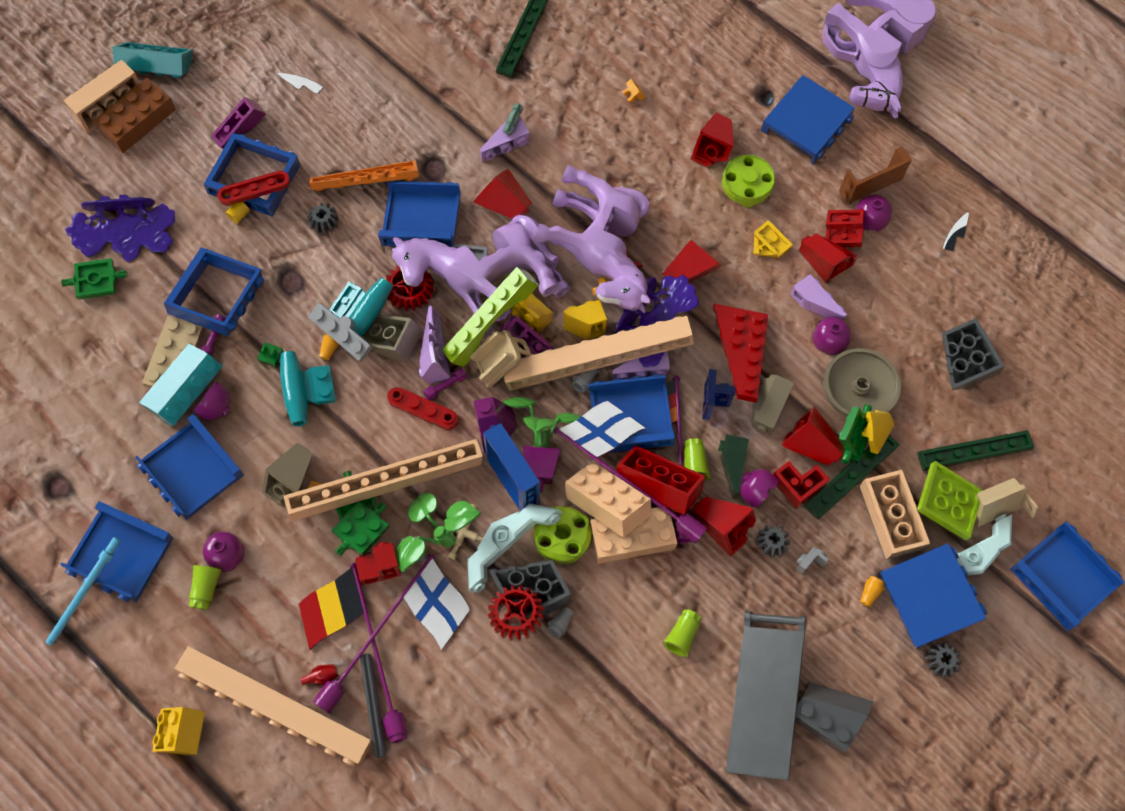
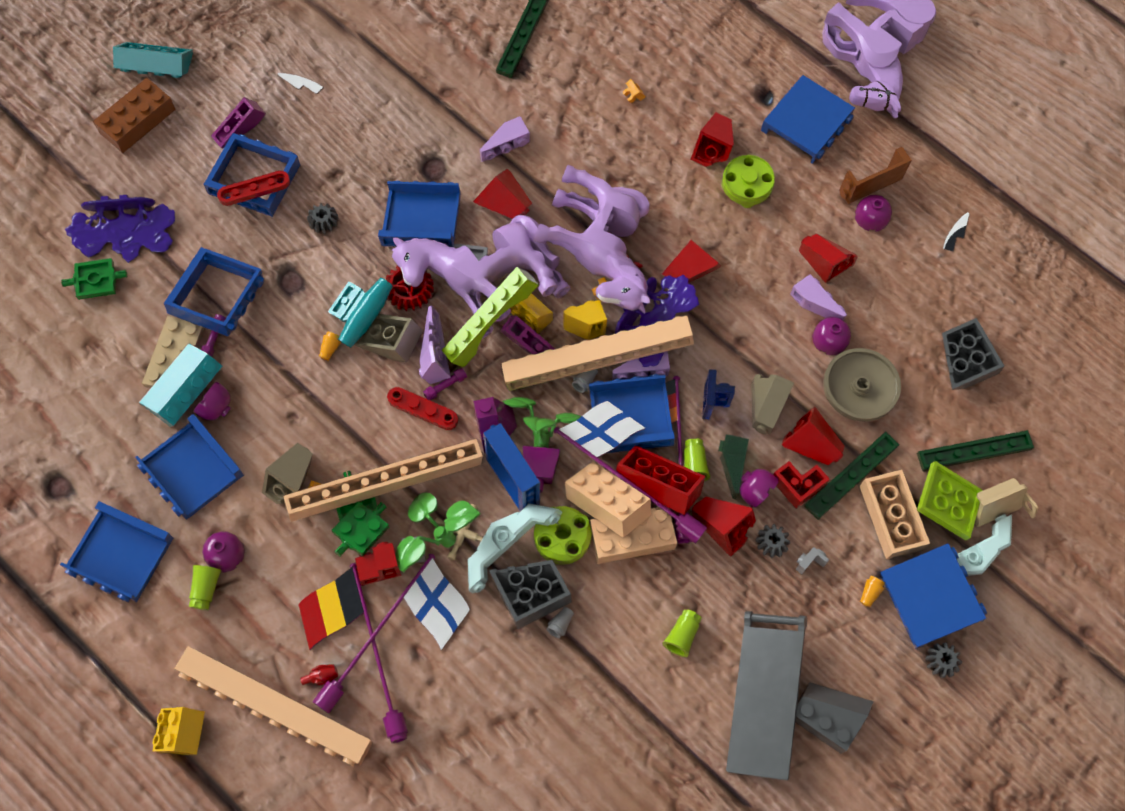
(100, 94): light nougat brick -> none
(104, 557): medium azure bar -> none
(237, 212): yellow gear -> none
(270, 354): green tile -> none
(303, 387): teal plate -> none
(341, 331): light grey hinge -> none
(373, 706): dark grey axle -> none
(403, 170): orange wing -> none
(498, 356): tan piece -> none
(504, 625): red gear -> none
(513, 119): sand green axle -> none
(743, 344): red wing -> none
(770, 241): yellow slope -> none
(845, 227): red slope -> none
(851, 435): green plate -> none
(878, 429): yellow slope -> none
(1067, 575): blue panel -> none

